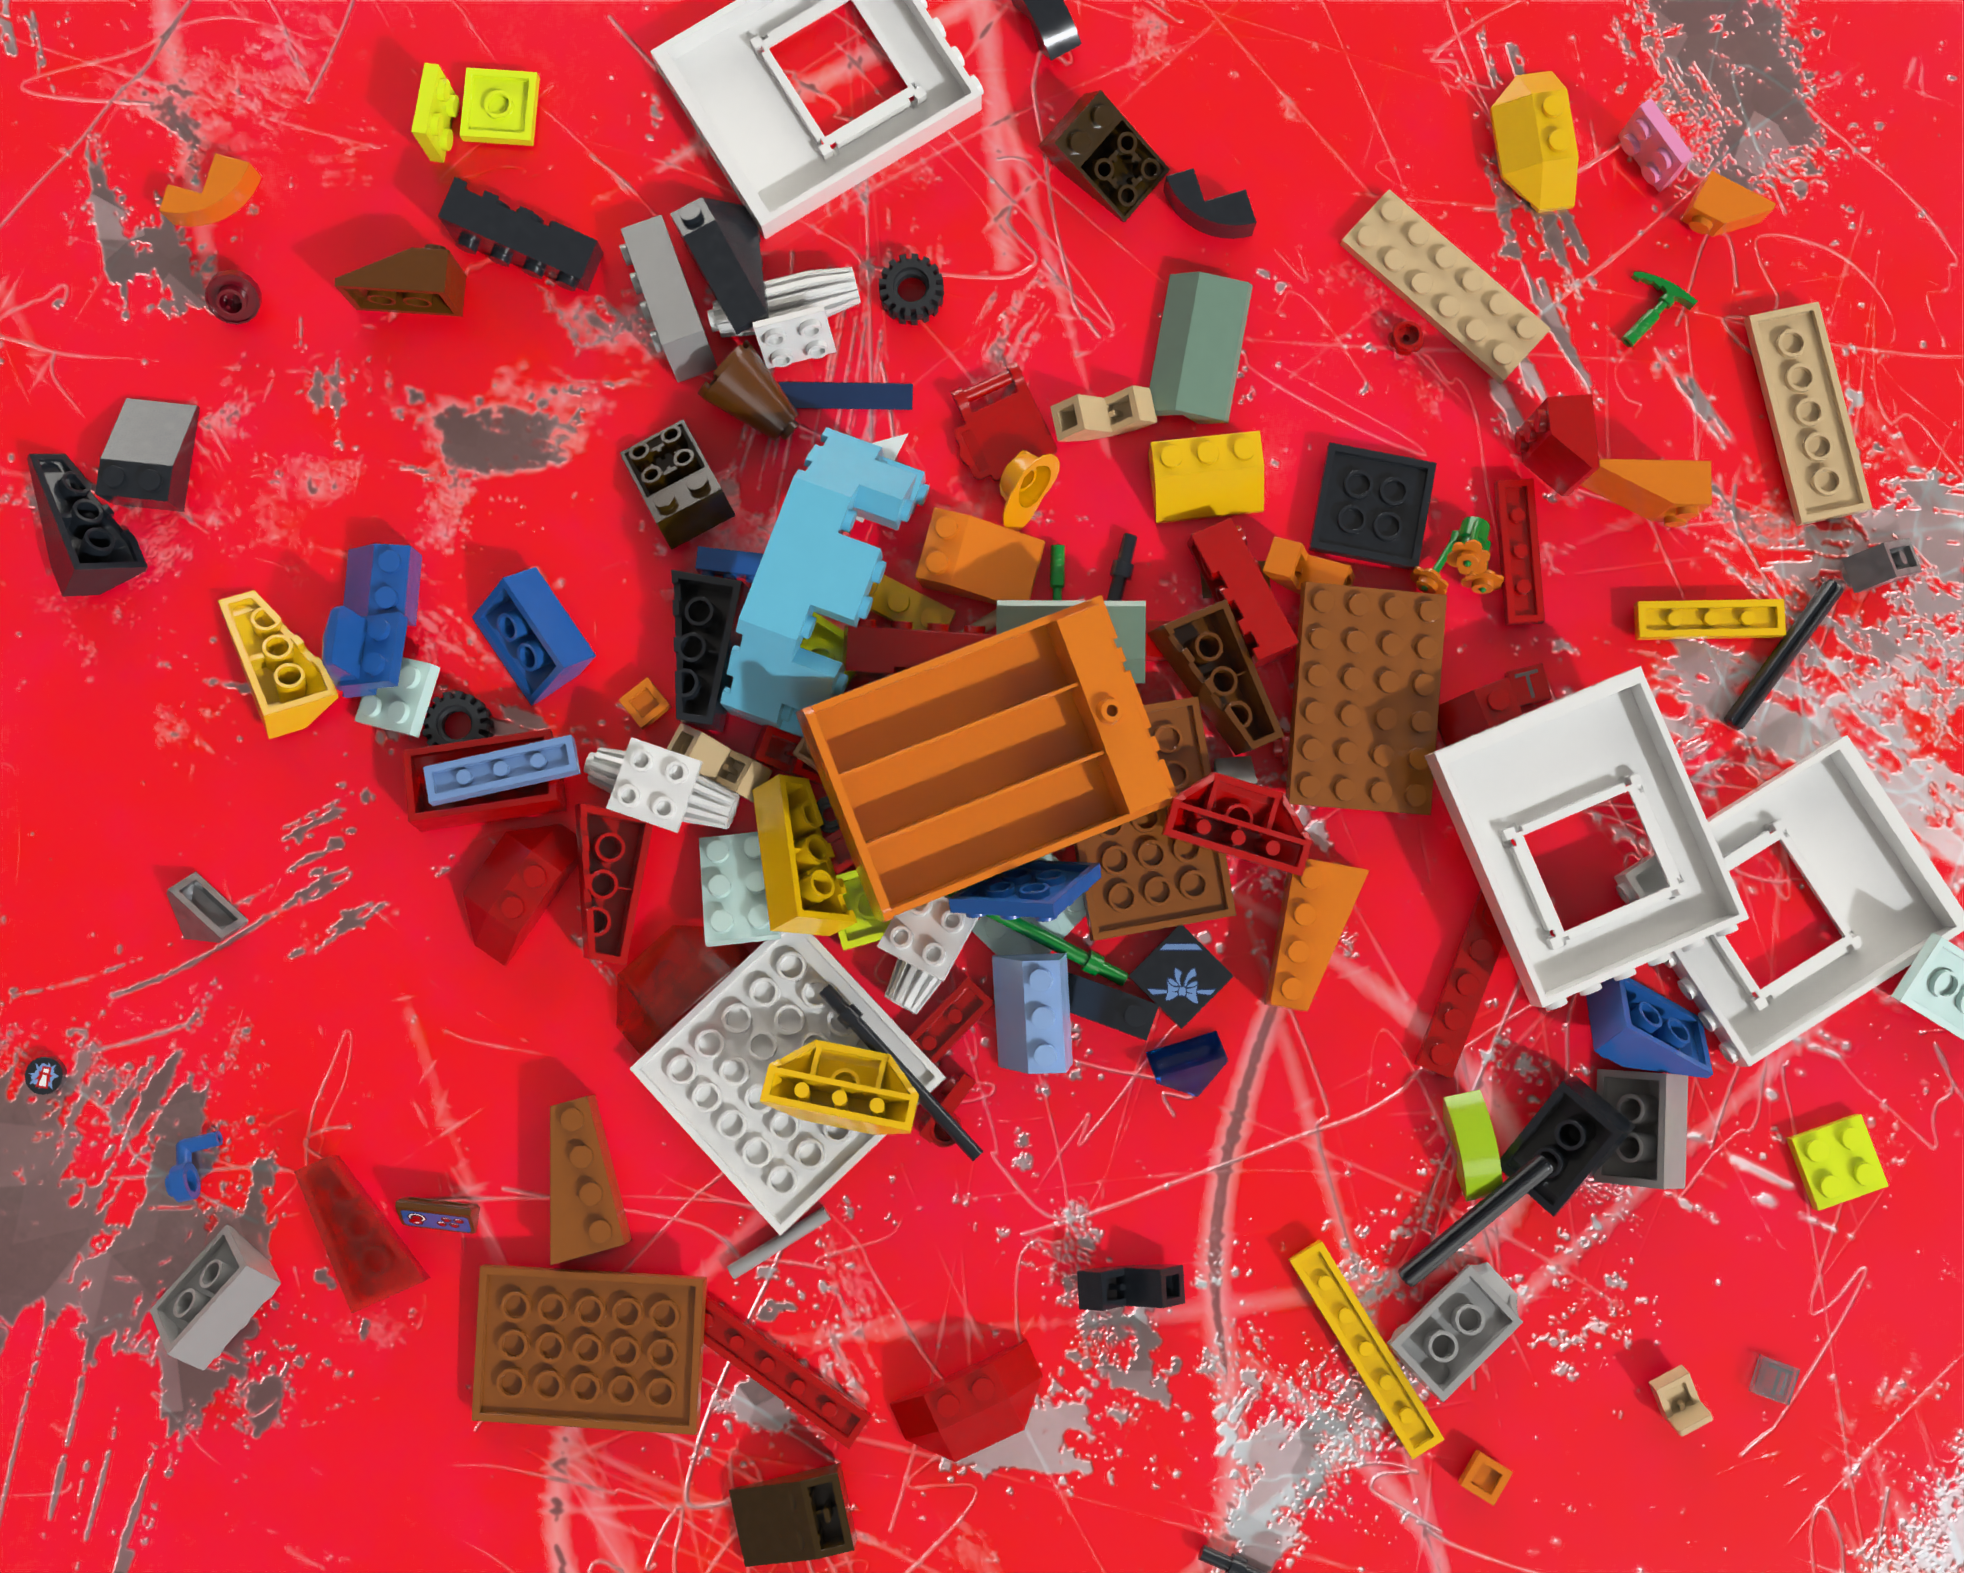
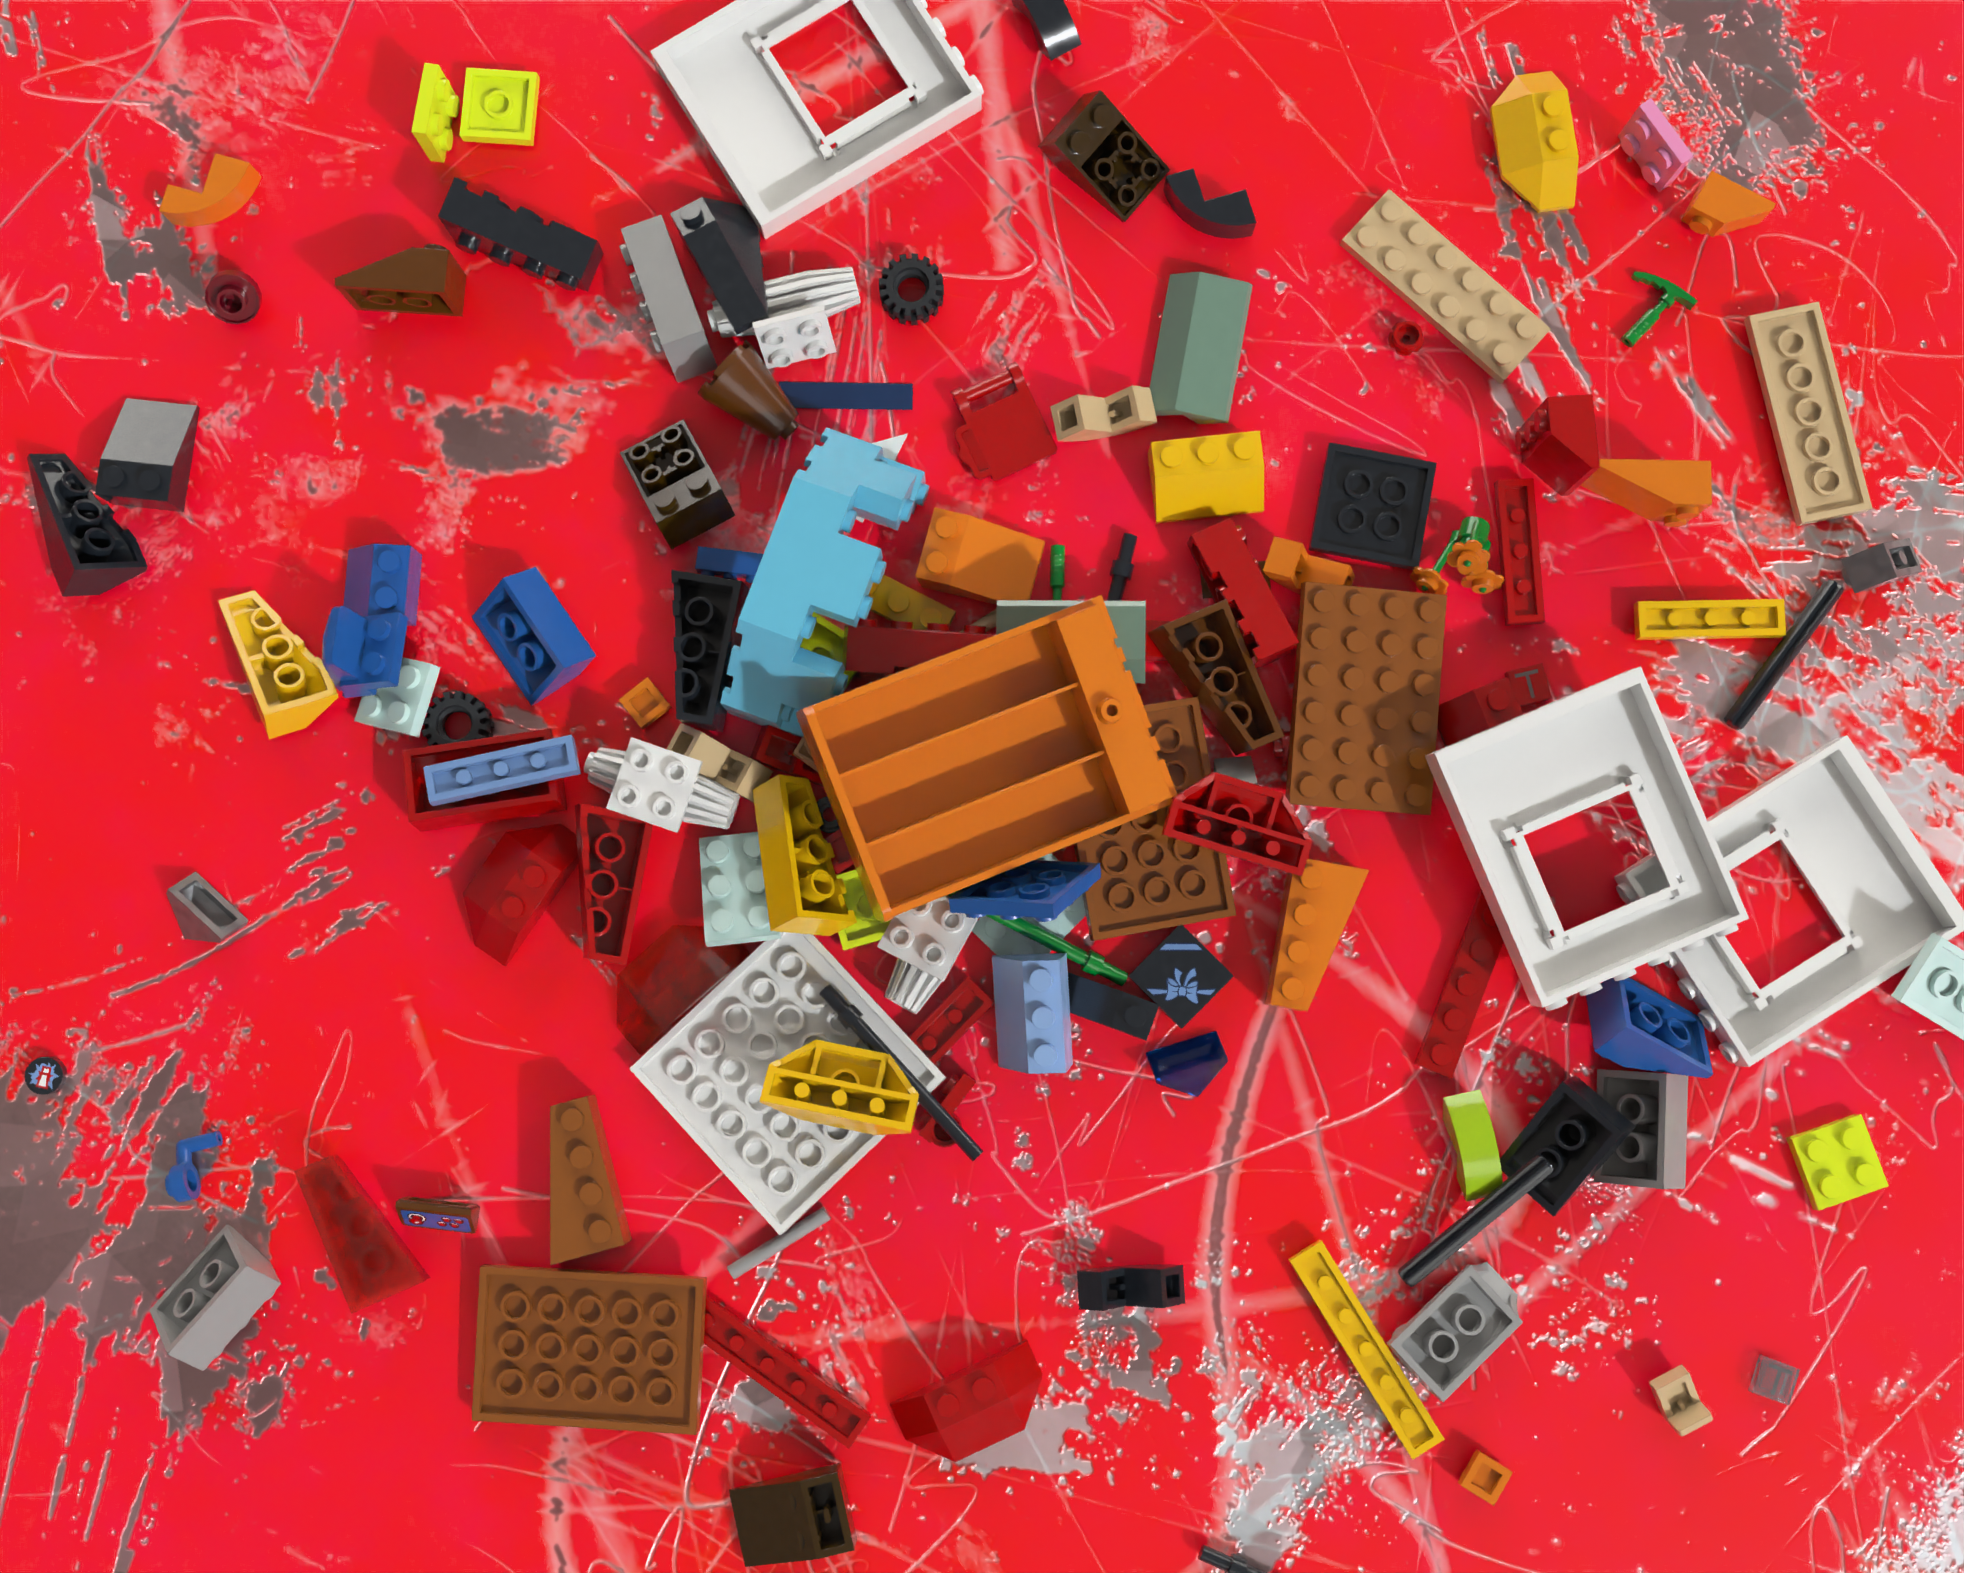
(1024, 486): light orange piece -> none

